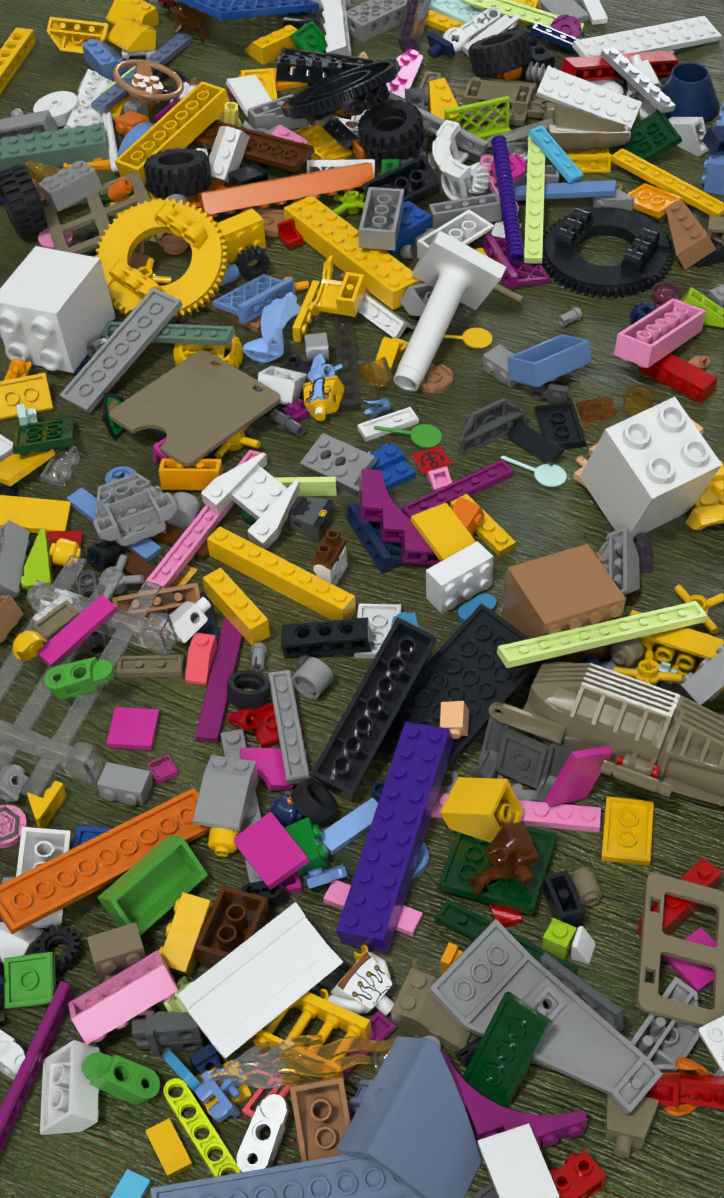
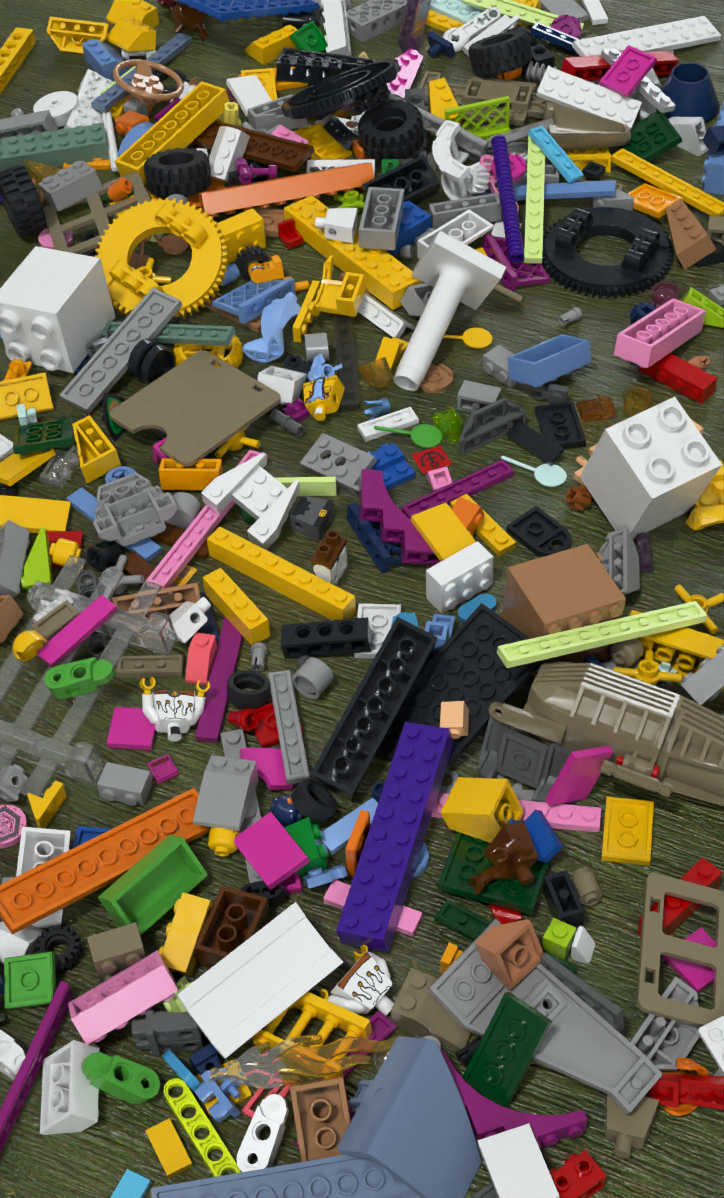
(94, 449): none -> yellow wedge
(150, 360): none -> black wheel
(172, 709): none -> torso
(246, 172): none -> magenta bar
(266, 271): none -> light orange leg
(339, 224): none -> white torso
(356, 842): none -> orange tile
(441, 627): none -> medium blue arch
(449, 424): none -> clear neon green piece
(475, 396): none -> light grey brick
(510, 951): none -> nougat slope
(539, 533): none -> black tile
(542, 835): none -> blue panel
(578, 497): none -> dark orange gear
(593, 171): none -> black tile
(628, 71): none -> dark pink plate

